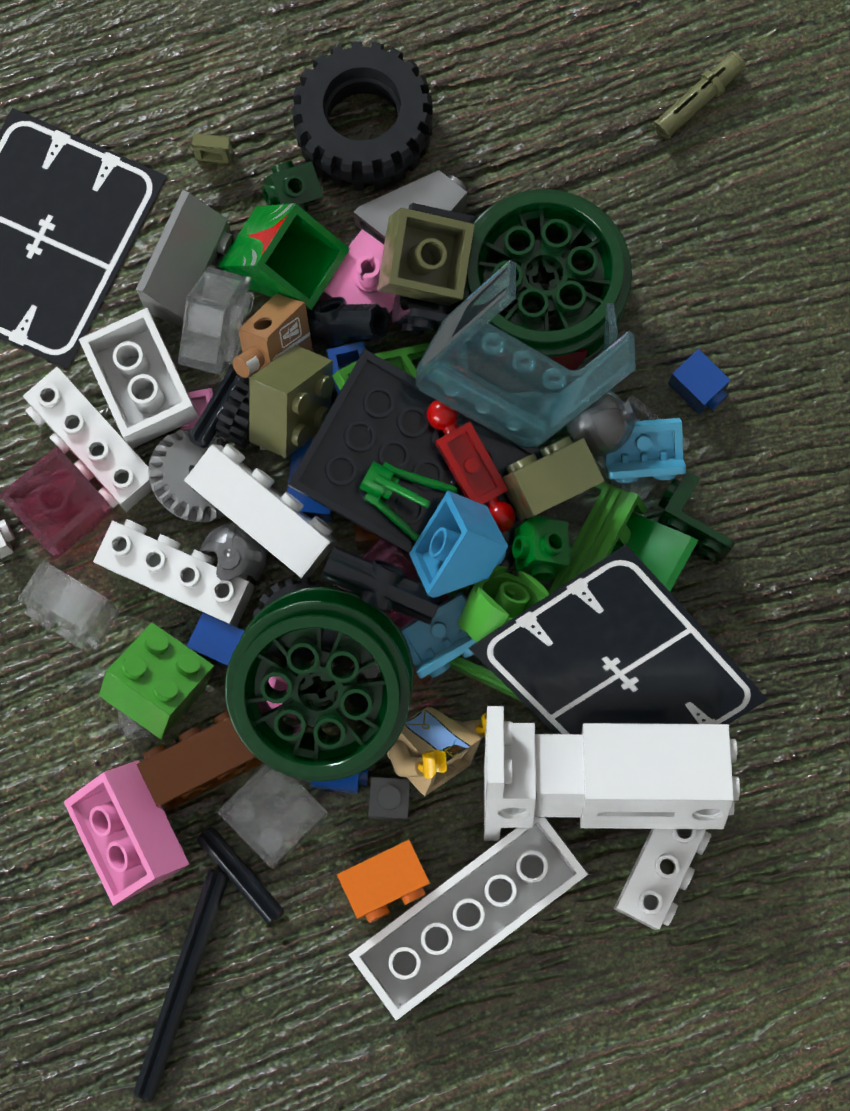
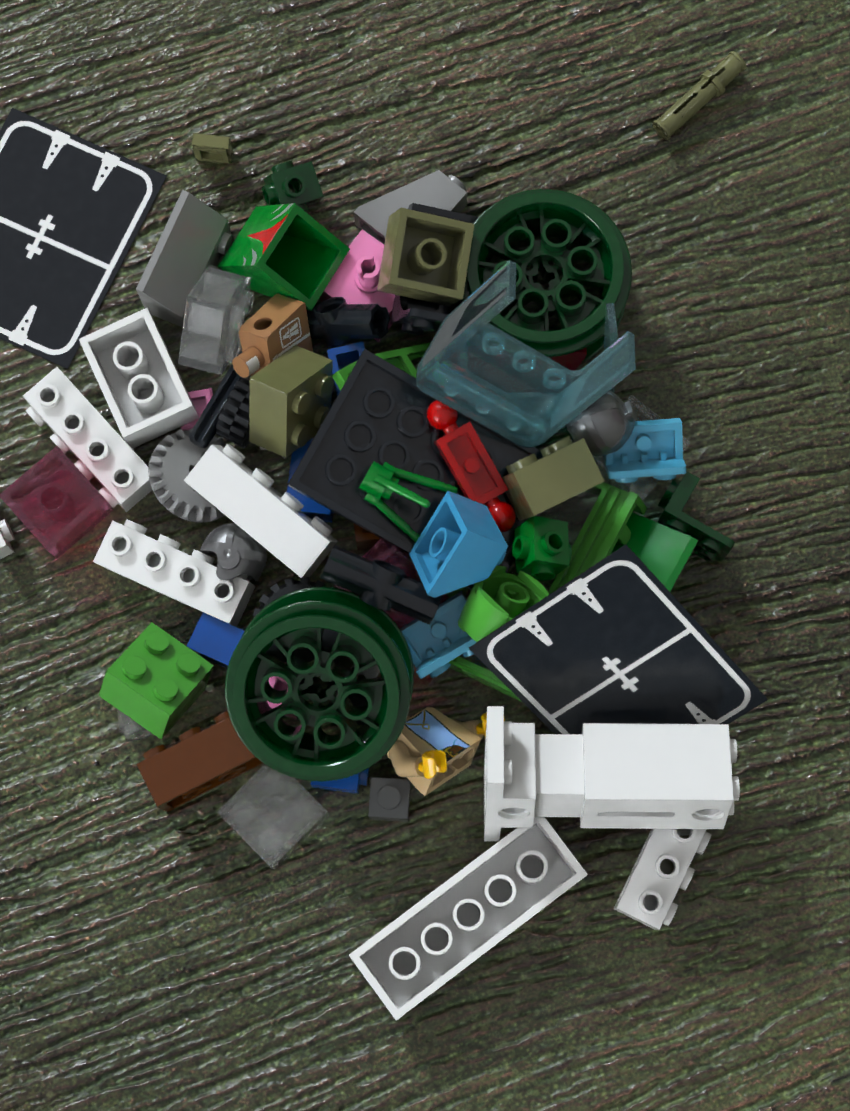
(68, 604): clear brick -> none
(125, 833): bright pink slope -> none
(181, 985): black axle -> none
(240, 875): black axle -> none
(358, 72): black tyre -> none
(383, 881): orange slope -> none
(700, 382): blue brick -> none

